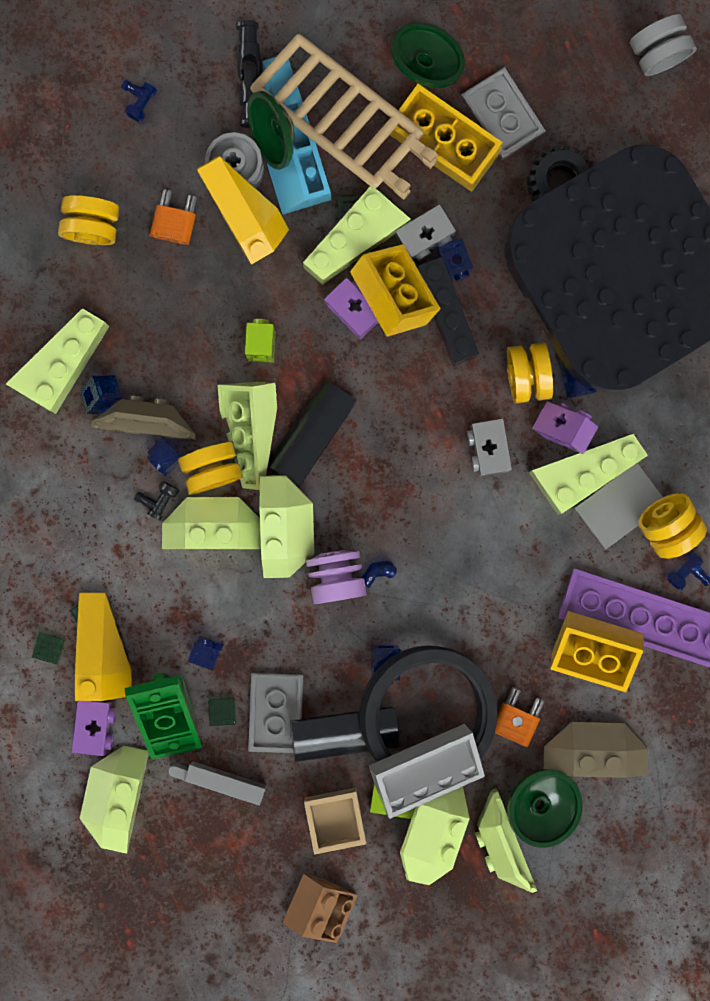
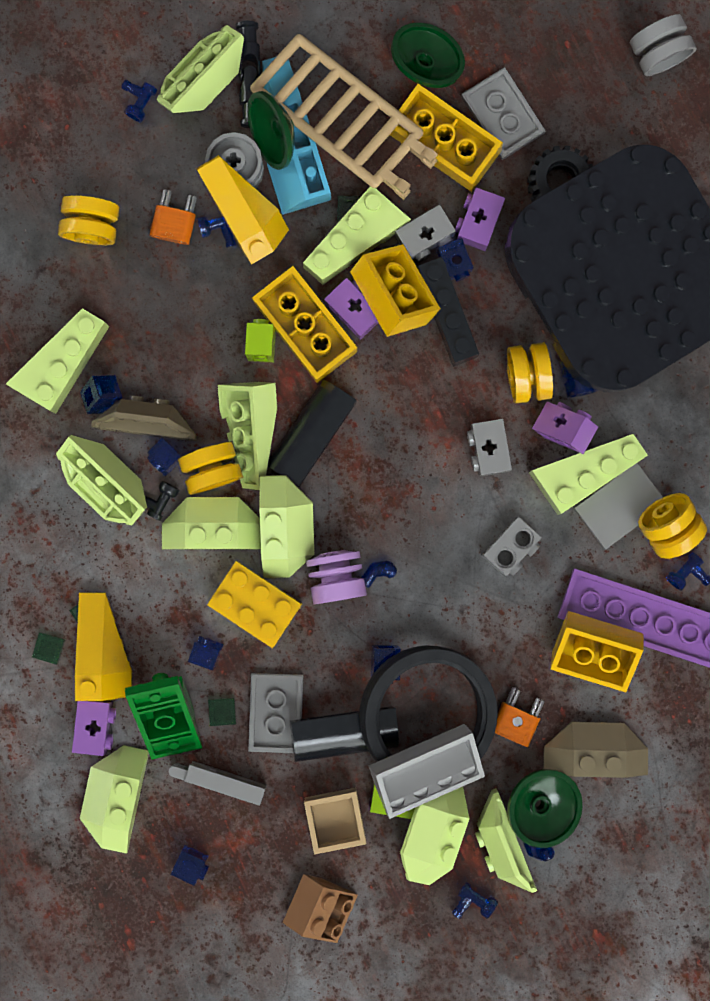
(102, 480): none -> yellowish green wedge
(190, 866): none -> clear blue brick
(203, 72): none -> yellowish green wedge
(207, 225): none -> clear blue piece
(254, 604): none -> yellow brick
(307, 308): none -> yellow brick
(468, 896): none -> clear blue piece
(489, 207): none -> medium lavender brick
(507, 542): none -> light grey brick
(541, 854): none -> clear blue arm

